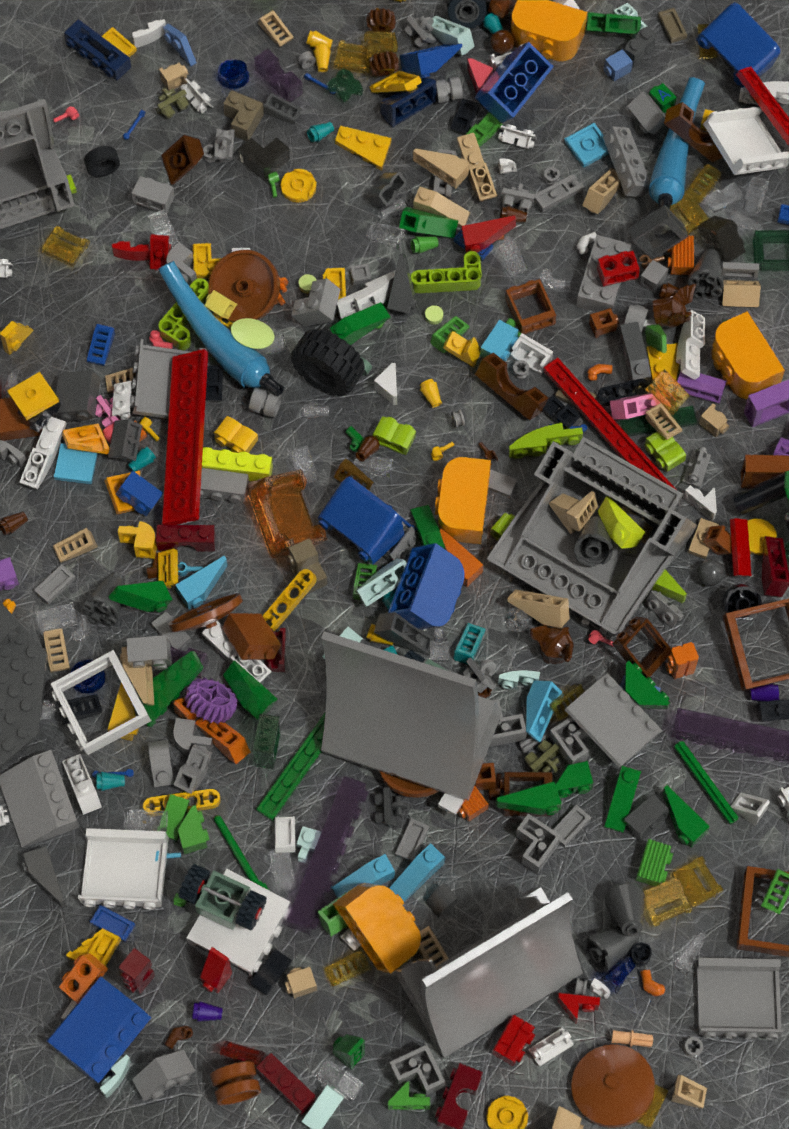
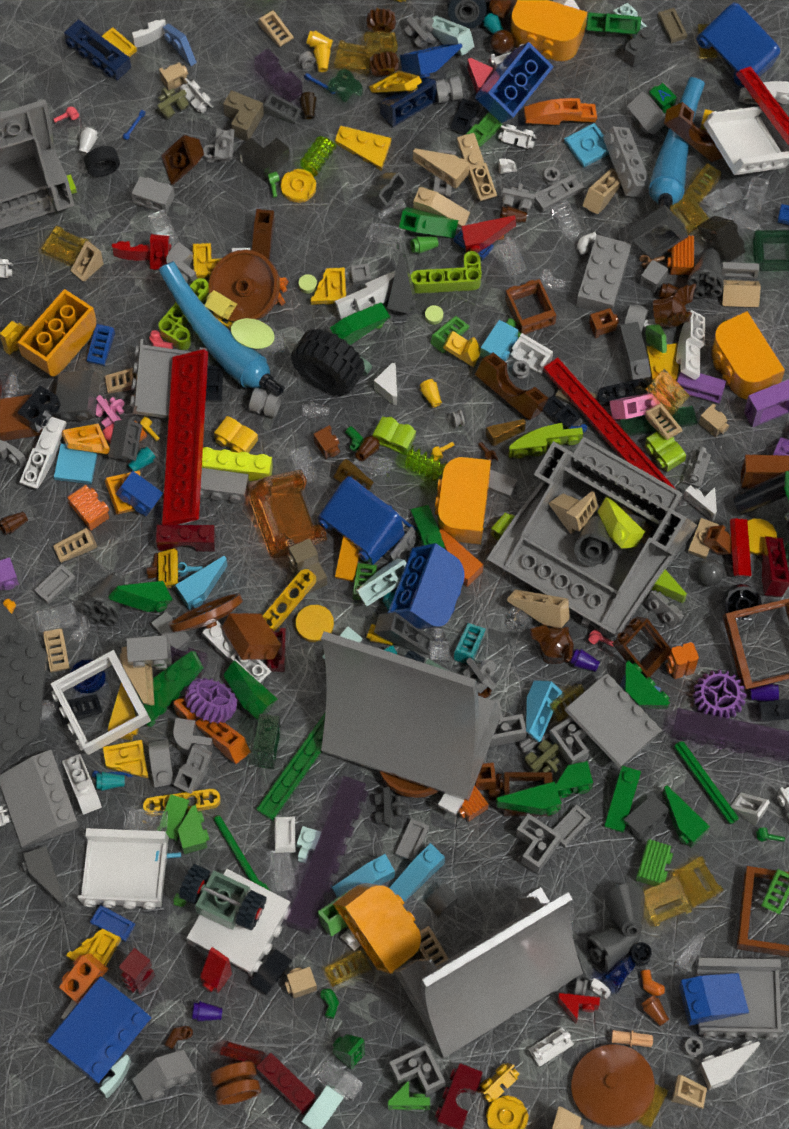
(33, 396): yellow plate -> none
(58, 333): none -> light orange brick
(87, 140): none -> white cone
(87, 262): none -> tan slope
(88, 507): none -> orange brick
(122, 399): white hinge -> none
(127, 758): none -> yellow wing
(142, 537): yellow brick -> none
(233, 74): clear blue piece -> none
(263, 232): none -> reddish brown slope
(308, 105): none -> dark brown cone
(313, 621): none -> yellow tile
(317, 155): none -> clear neon green piece
(319, 305): light grey brick -> none
(320, 131): teal cone -> none
(327, 442): none -> dark orange brick
(332, 1002): none -> green arm
(347, 561): none -> light orange slope
(424, 464): none -> clear neon green piece
(501, 432): none -> pearl gold slope
(504, 1076): none -> yellow hinge
(510, 679): light aqua slope -> none
(513, 1041): red brick -> none
(562, 209): none -> clear slope
(563, 109): none -> orange slope
(583, 660): none -> dark purple cone
(597, 369): orange arm -> none
(618, 65): medium blue brick -> none
(619, 272): red brick -> none
(655, 1010): none -> dark orange cone
(702, 689): none -> medium lavender gear
(713, 997): none -> blue slope
(721, 1069): none -> white slope
(762, 835): none -> green hand

